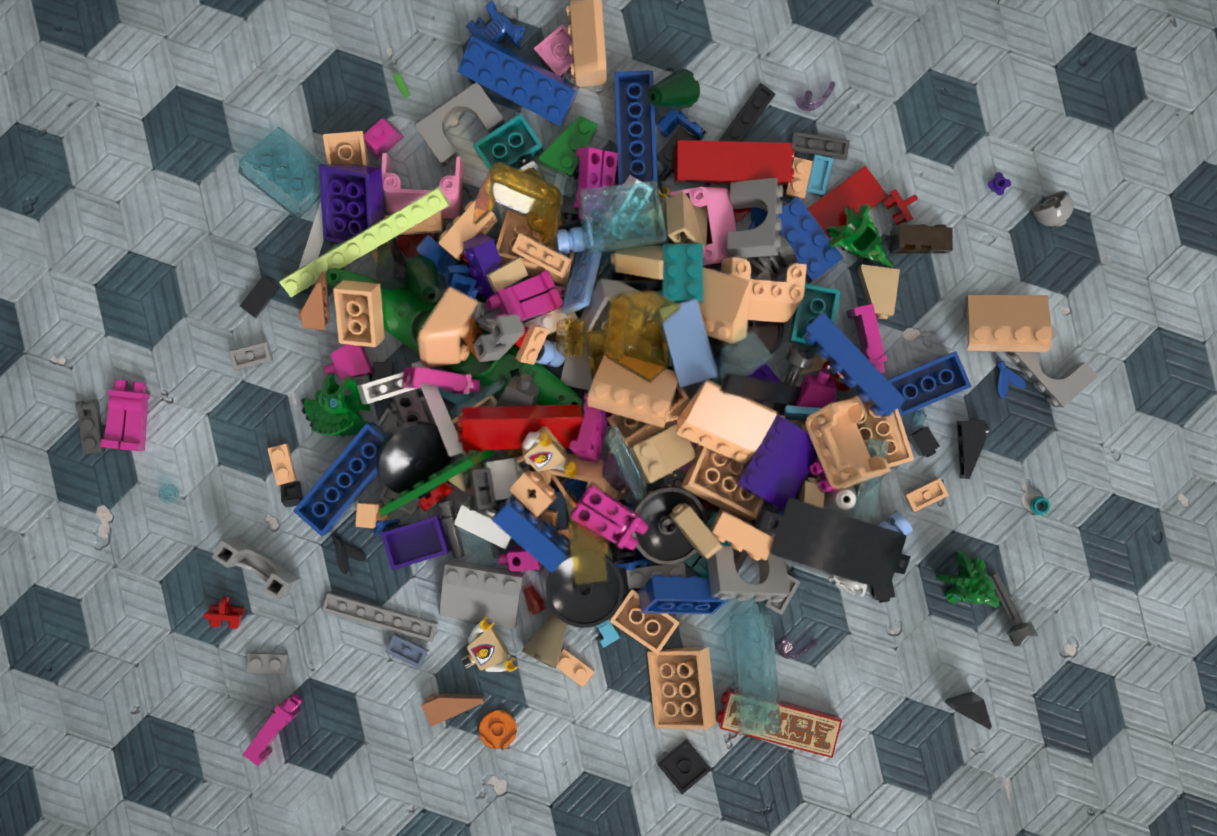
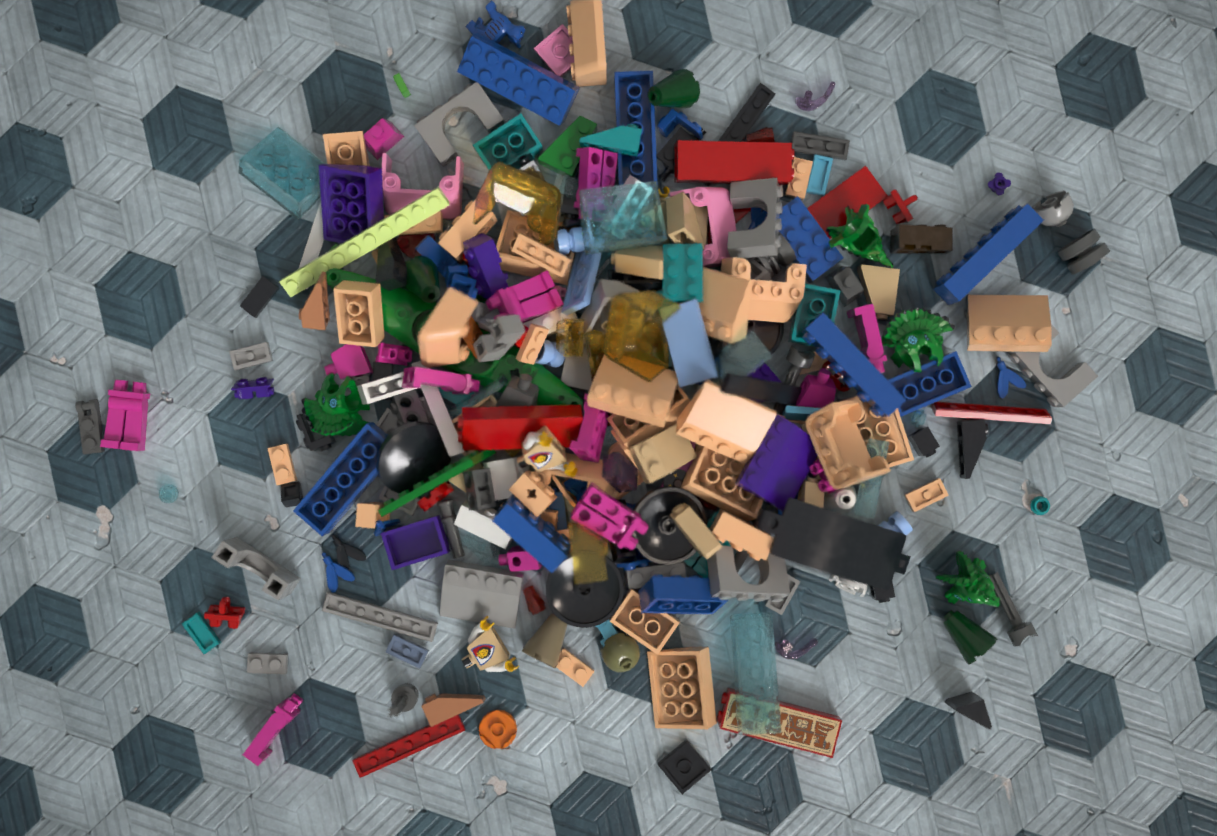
(201, 633): none -> teal tile
(245, 388): none -> dark purple hinge
(309, 441): none -> black bracket
(334, 569): none -> blue piece
(393, 354): none -> dark pink hips
(403, 699): none -> dark grey piece
(407, 745): none -> red tile
(507, 274): tan tile -> none
(617, 140): none -> teal slope
(620, 652): none -> olive cylinder
(626, 463): clear light blue tile -> none
(763, 135): none -> clear red cone
(846, 281): none -> dark grey torso
(914, 334): none -> green piece
(968, 636): none -> dark green cone
(987, 254): none -> blue brick
(991, 412): none -> tile
(1083, 251): none -> dark grey wheel

